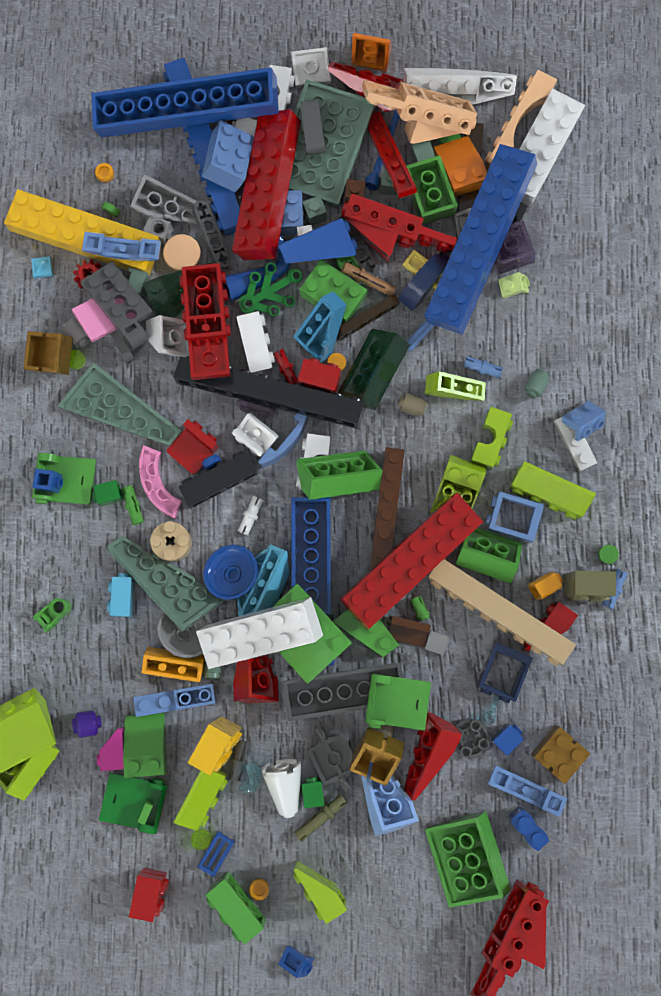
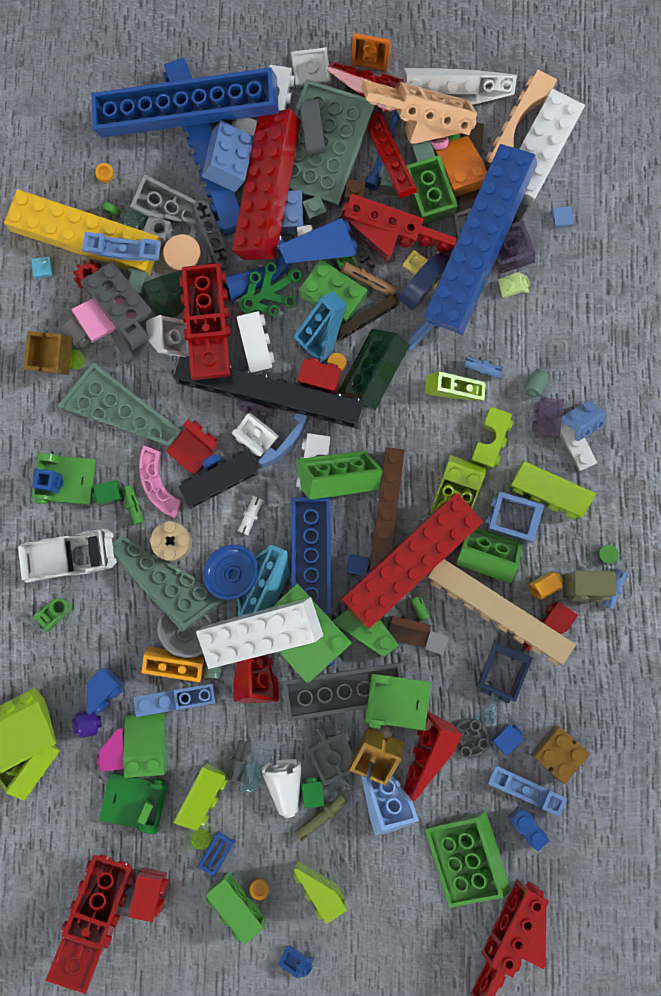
(54, 557): none -> white piece
(90, 923): none -> red wedge
(102, 688): none -> blue slope
(121, 596): medium azure brick -> none
(133, 219): none -> clear light blue bracket
(215, 745): yellow brick -> none
(286, 367): red pin -> none
(357, 565): none -> blue slope
(412, 404): dark tan brick -> none
(439, 143): none -> bright pink tile
(548, 417): none -> clear purple bracket
(562, 217): none -> medium blue tile

